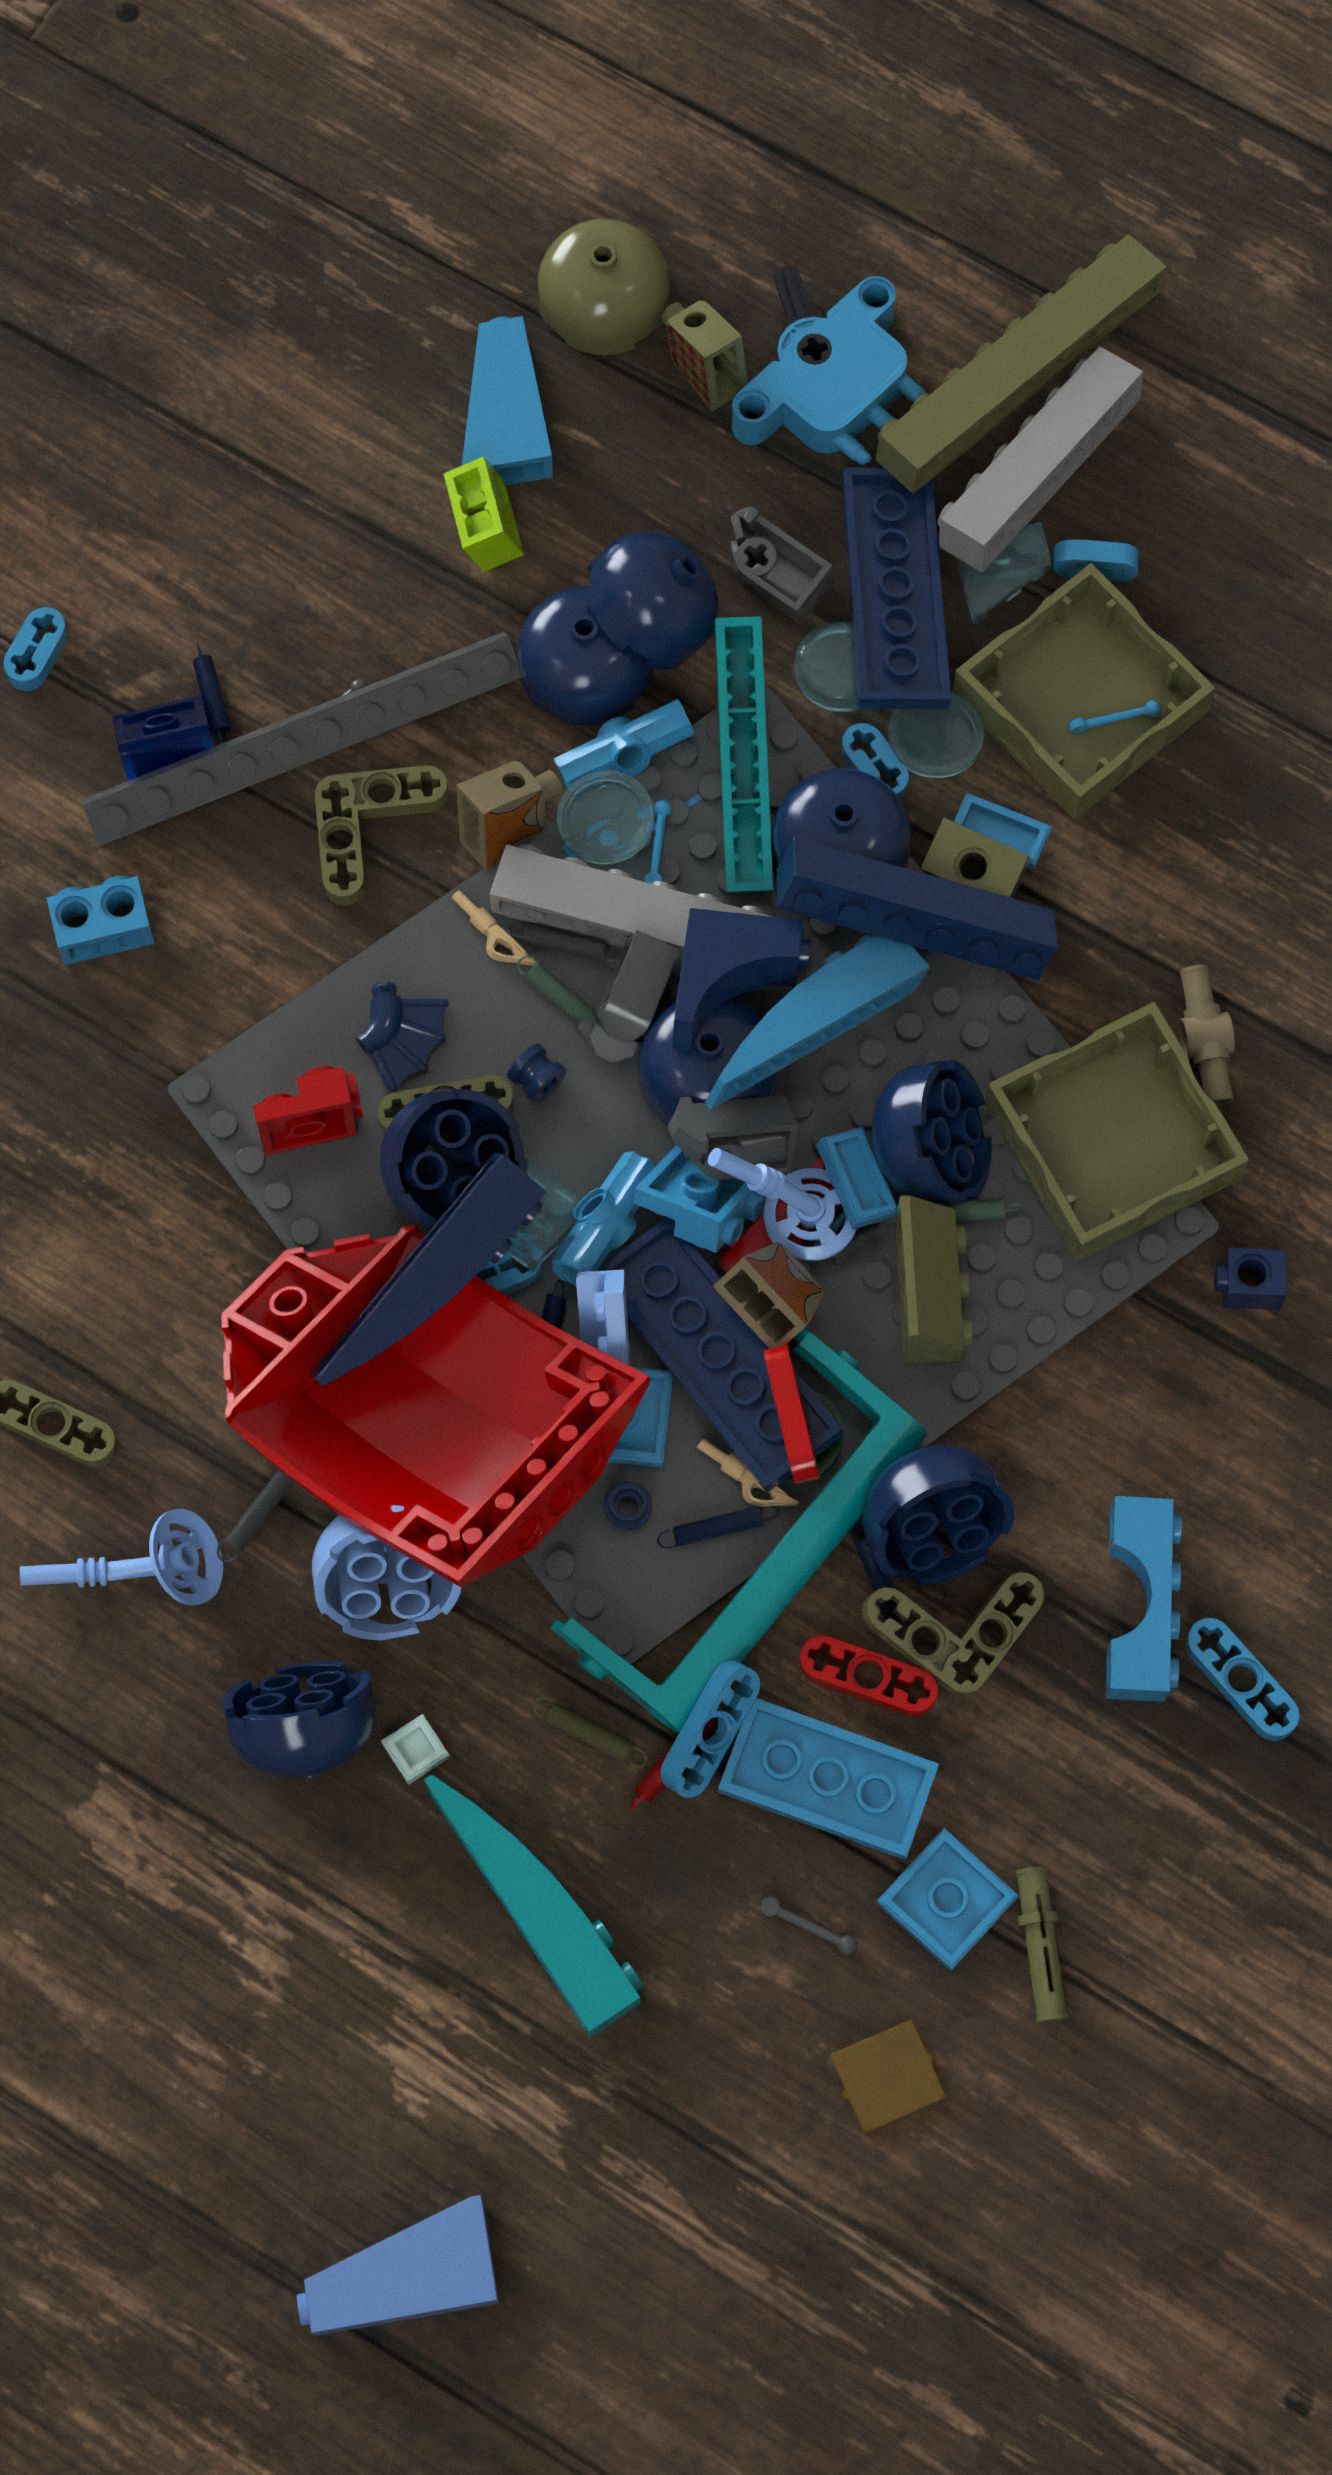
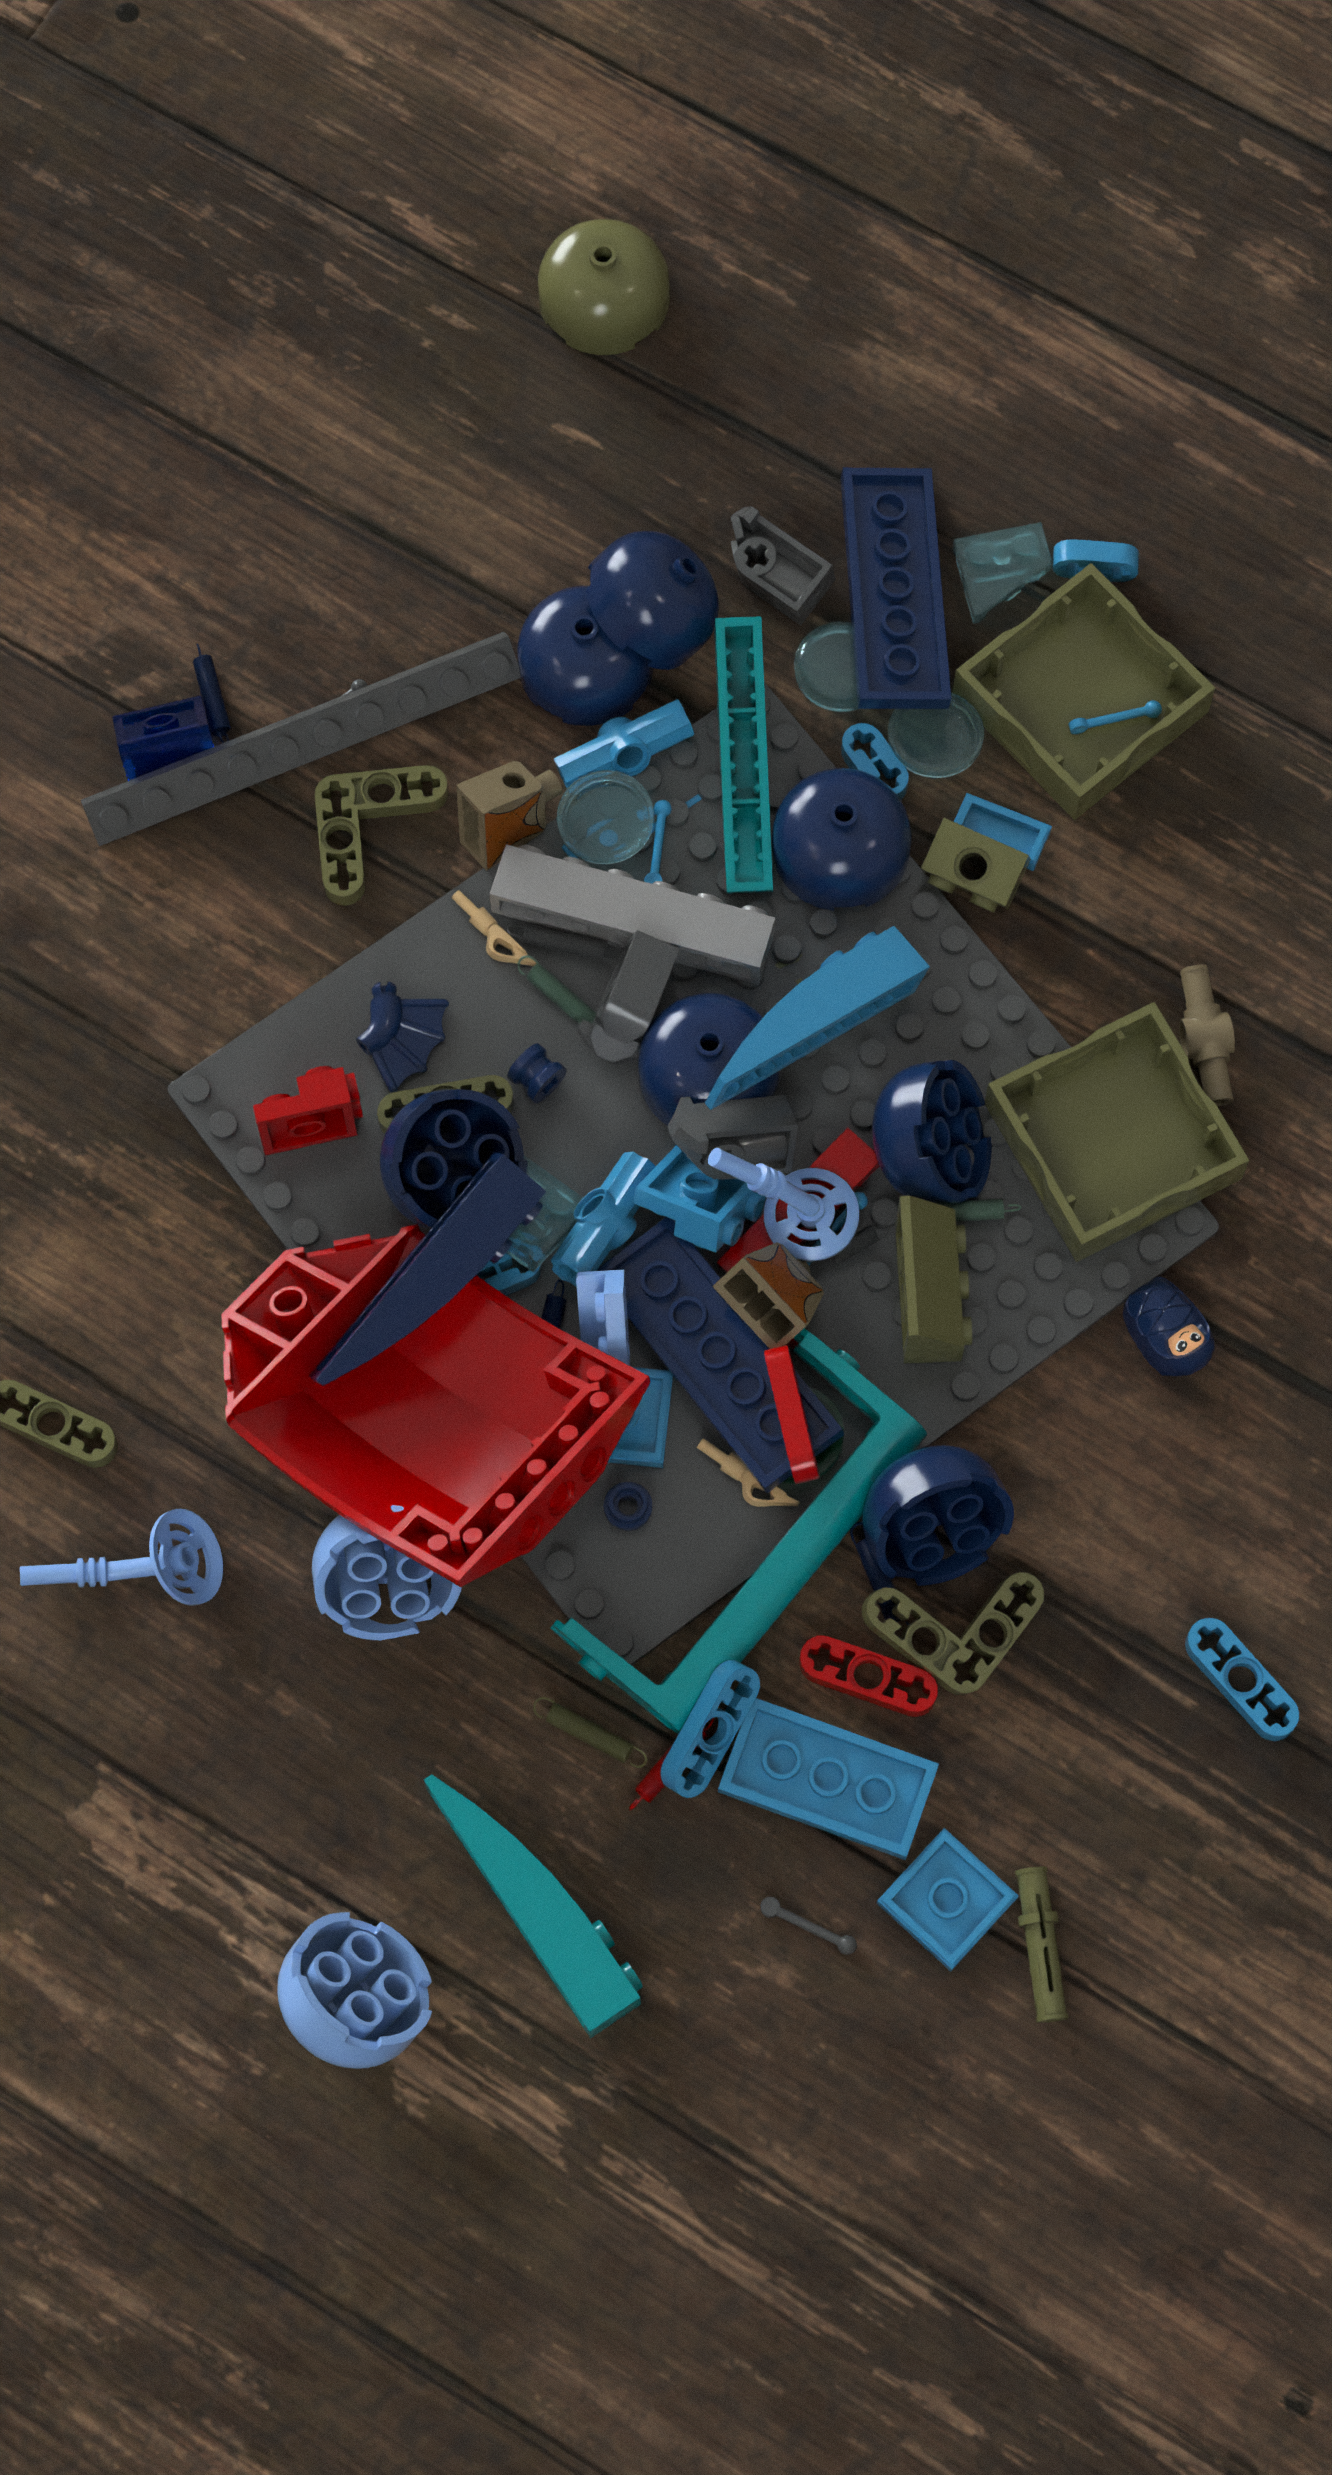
(27, 643): dark azure beam -> none
(102, 931): dark azure brick -> none
(257, 1513): dark grey piece -> none
(306, 1732): dark blue cylinder -> none
(353, 1991): none -> light blue cylinder
(411, 2275): medium blue slope -> none
(415, 1749): light aqua tile -> none
(483, 514): lime brick -> none
(506, 406): dark azure slope -> none
(706, 351): olive torso -> none
(717, 1526): dark blue piece -> none
(729, 957): dark blue arch -> none
(828, 372): dark azure piece -> none
(857, 1177): dark azure tile -> none
(887, 2076): clear yellow piece -> none
(916, 908): dark blue brick -> none
(1019, 363): olive brick -> none
(1039, 458): light grey brick -> none
(1143, 1539): dark azure arch -> none
(1168, 1328): none -> dark blue piece
(1266, 1264): dark blue brick -> none

